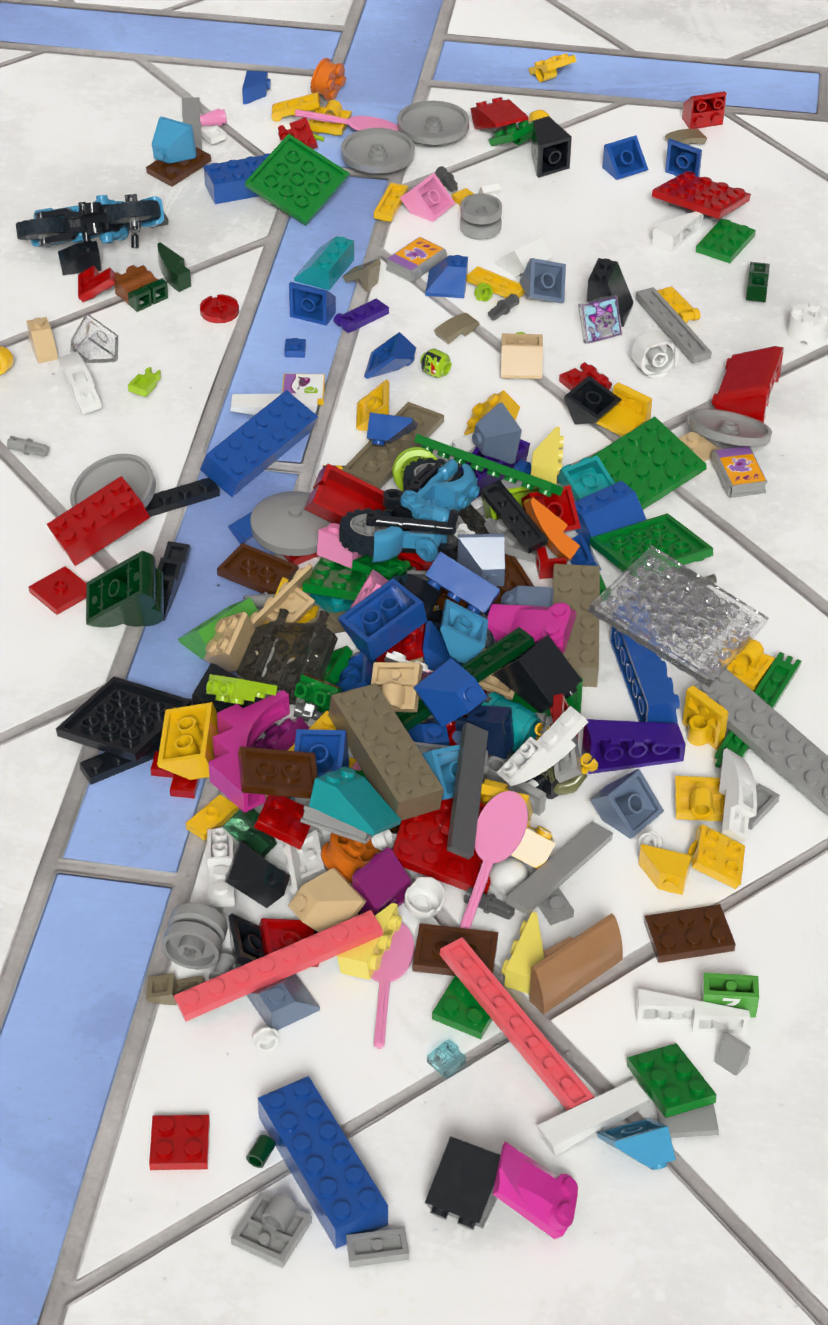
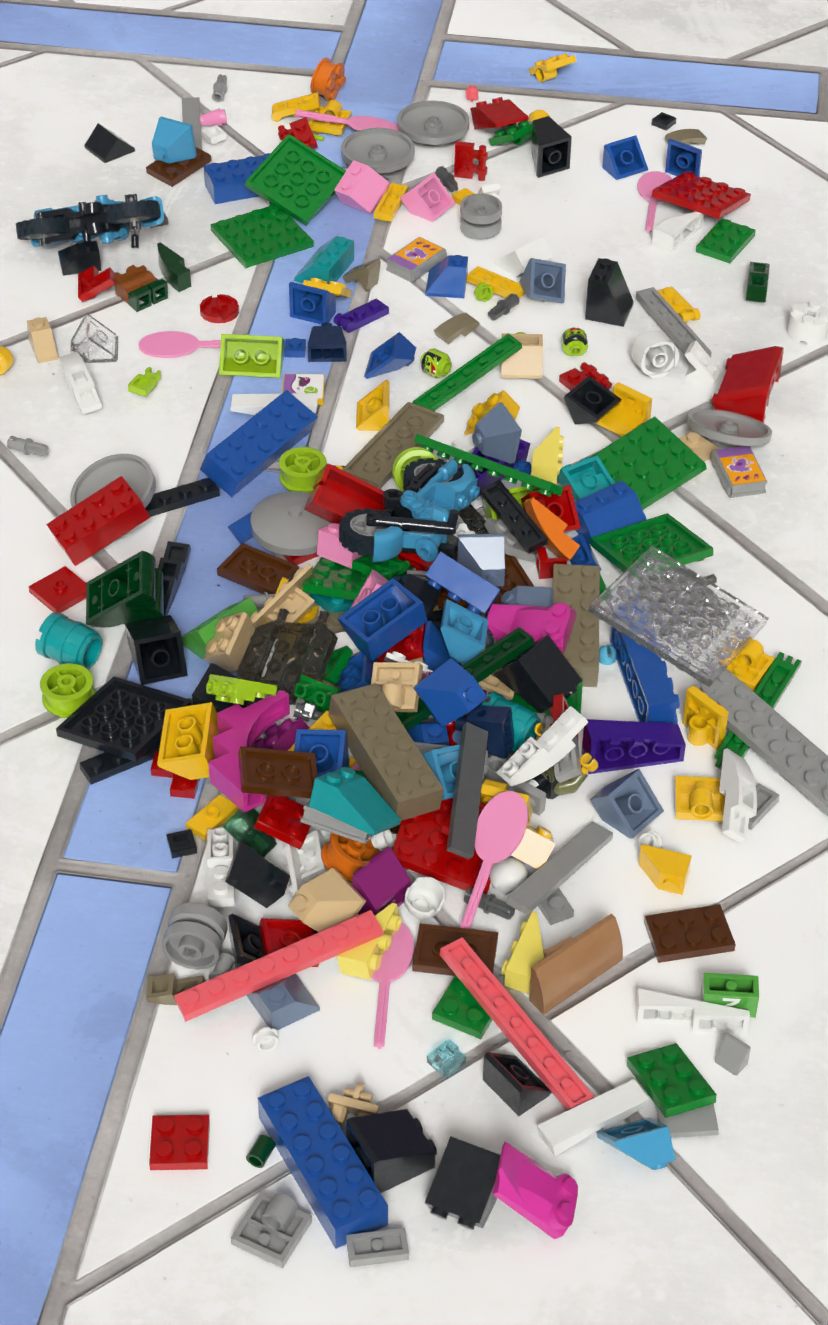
(66, 688): none -> lime wheel
(68, 641): none -> teal piece
(107, 144): none -> black slope
(156, 649): none -> black slope
(172, 344): none -> bright pink piece
(181, 843): none -> black tile
(219, 88): none -> light grey axle
(251, 355): none -> lime slope
(255, 86): blue slope -> none
(261, 235): none -> green plate
(300, 468): none -> lime wheel
(327, 344): none -> dark blue torso
(335, 288): none -> yellow plate
(341, 1105): none -> tan hips
(361, 187): none -> bright pink slope
(388, 428): blue slope -> none
(391, 1147): none -> black slope
(464, 161): none -> red plate
(469, 373): none -> green tile
(472, 93): none -> coral plate
(513, 1082): none -> black slope
(574, 342): none -> lime head
(600, 319): tile -> none
(603, 655): none -> medium azure hinge
(645, 187): none -> bright pink piece
(664, 121): none -> black tile
(702, 365): none -> white slope
(704, 110): red slope -> none
(717, 856): yellow plate -> none

